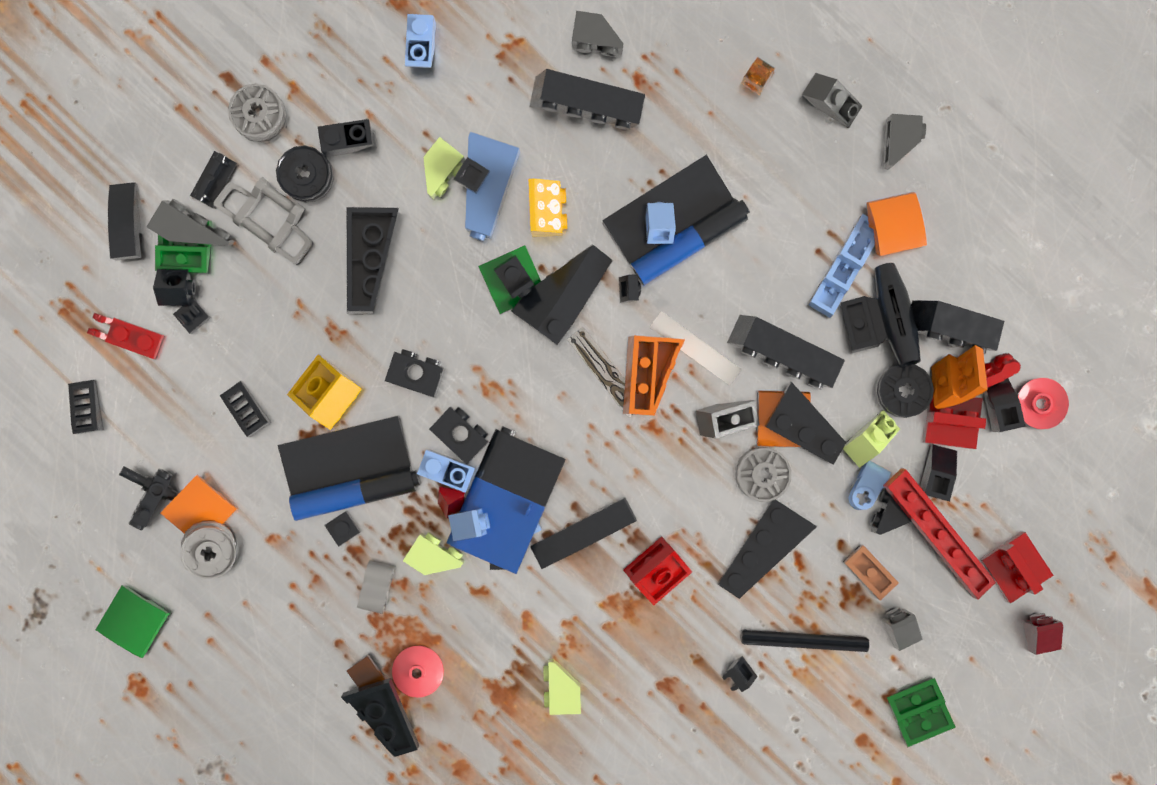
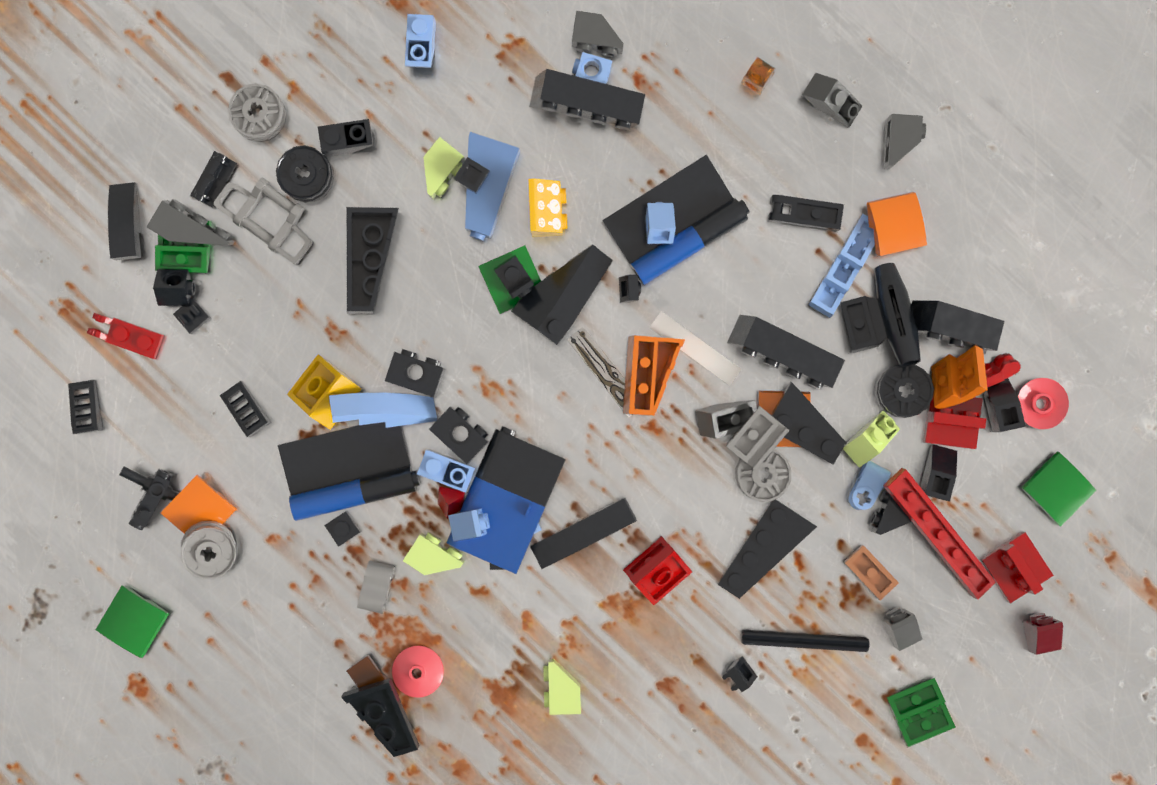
(391, 408): none -> light blue slope
(603, 65): none -> light blue brick
(757, 438): none -> light grey plate
(807, 212): none -> black plate
(1058, 488): none -> green slope

